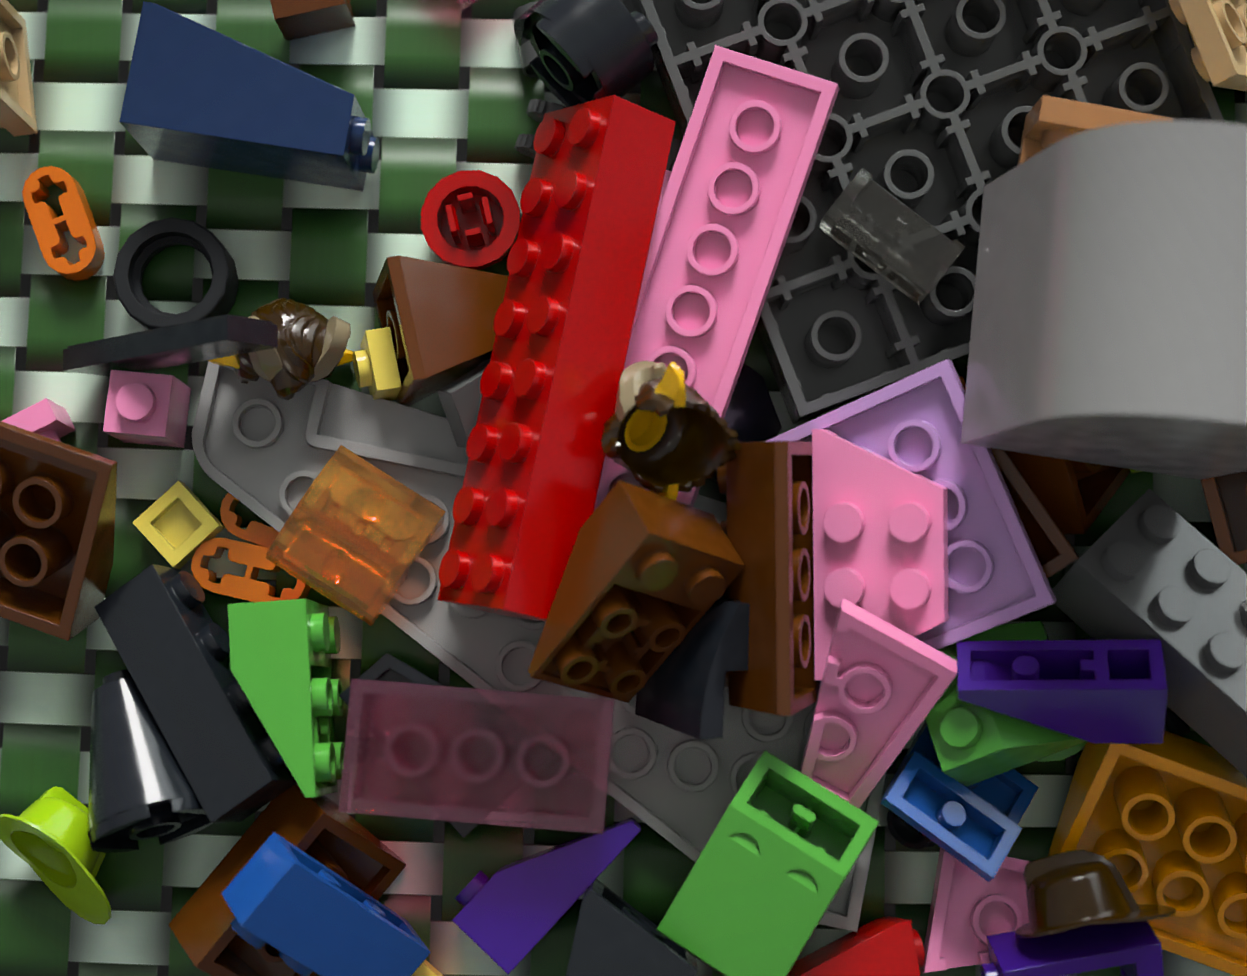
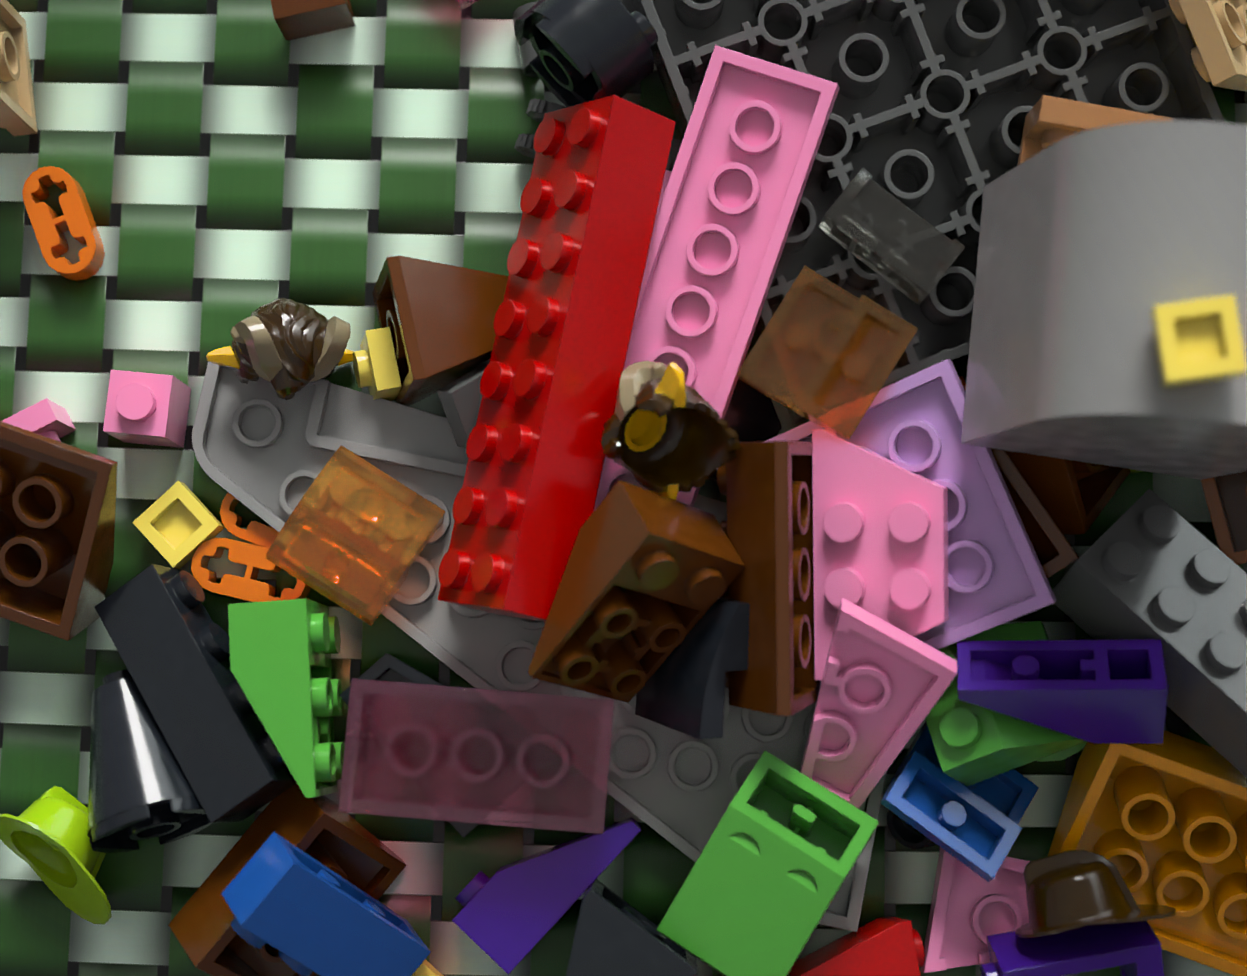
(151, 240): black tyre -> none
(172, 345): black tile -> none
(239, 110): dark blue slope -> none
(470, 219): red piece -> none
(826, 353): none -> clear orange slope
(1198, 341): none -> light yellow plate

